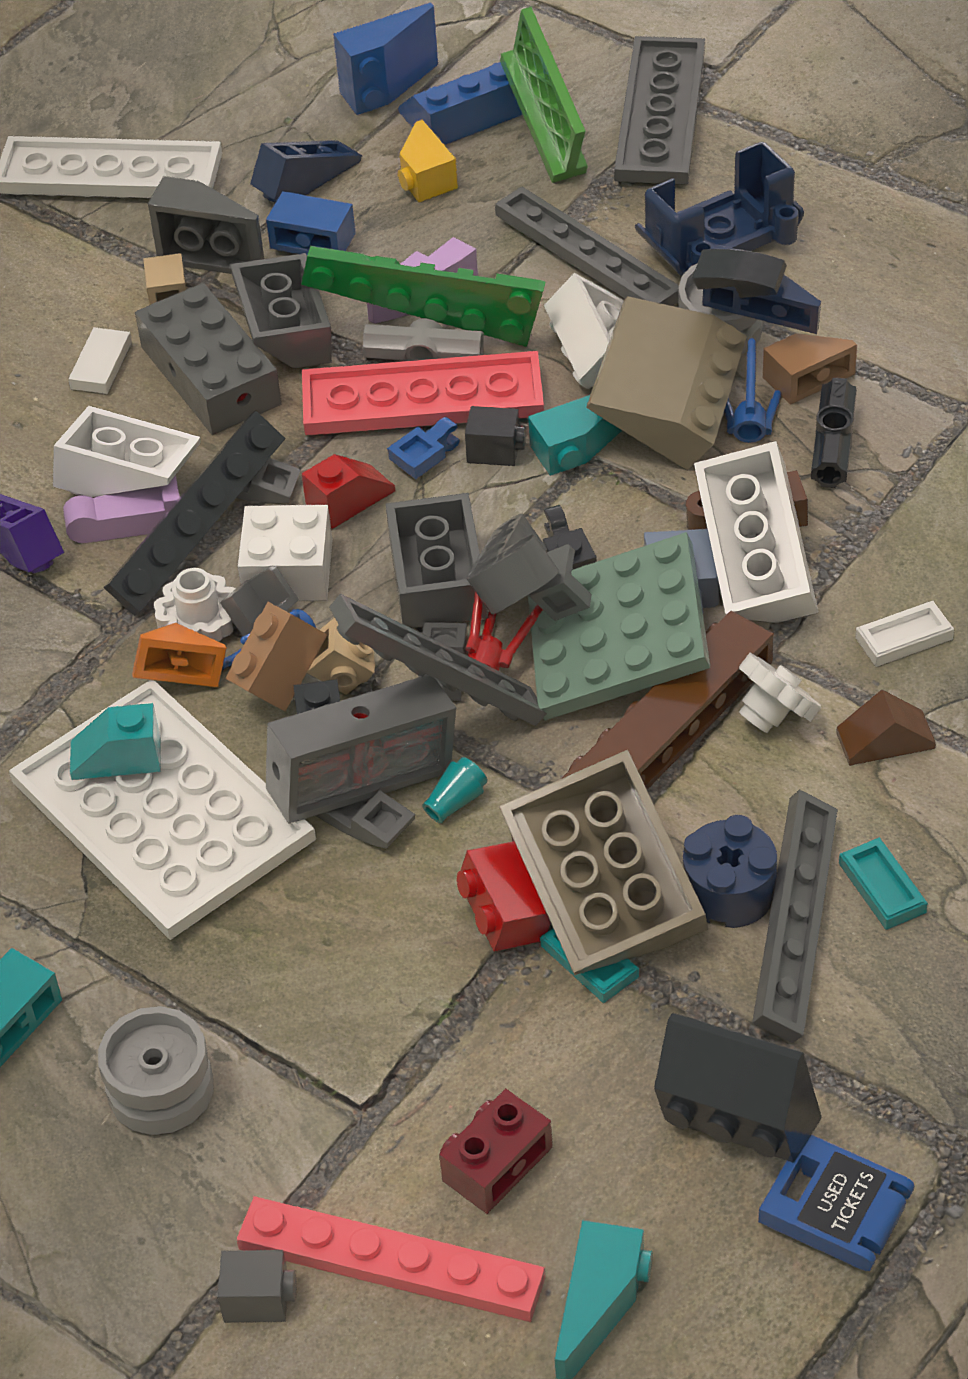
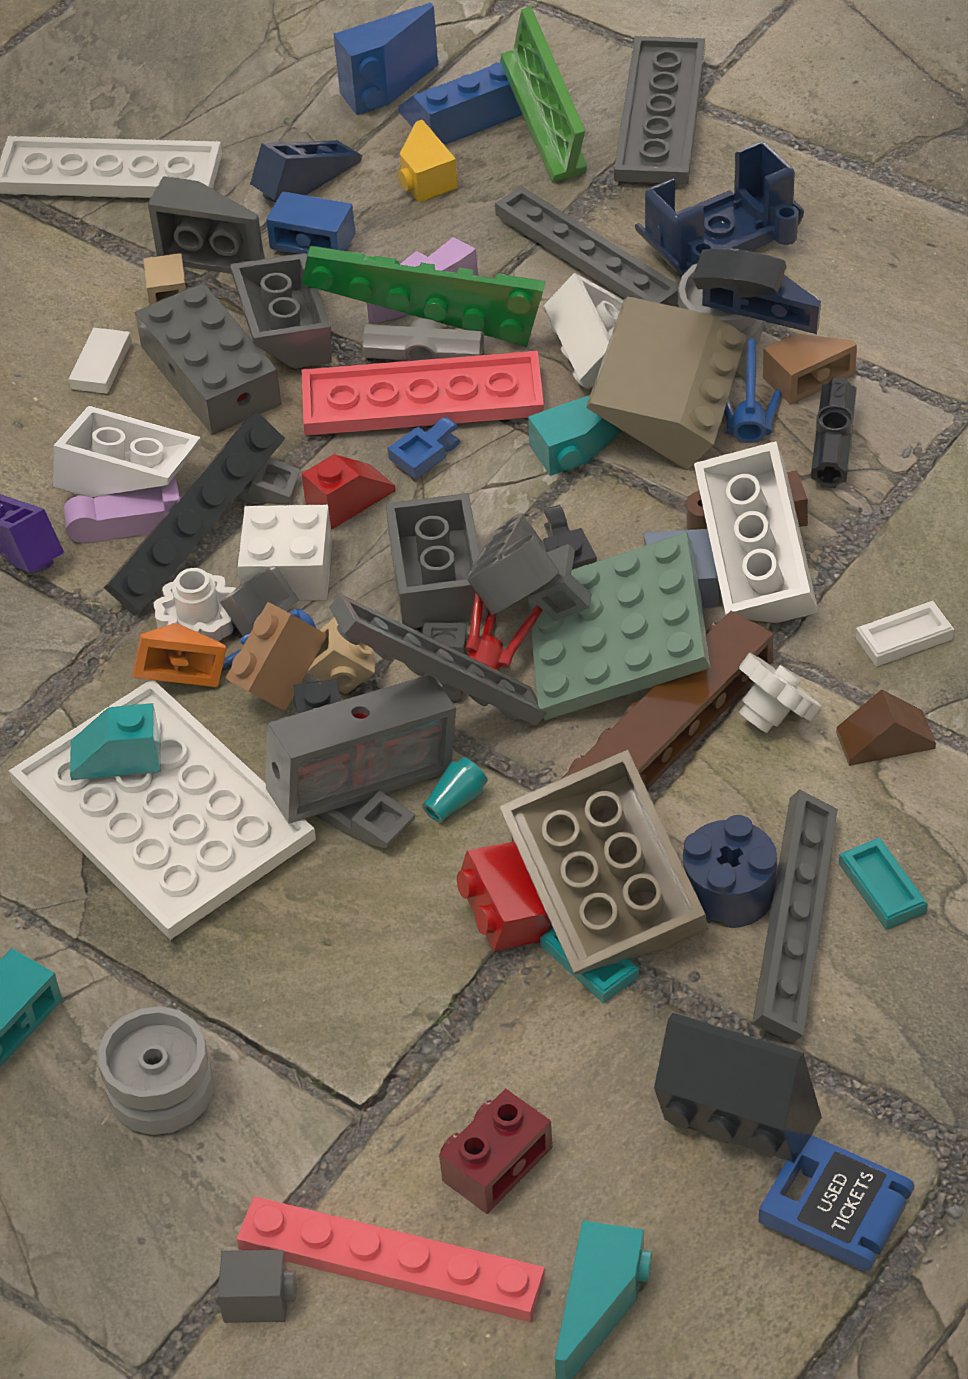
(494, 436): black brick -> none

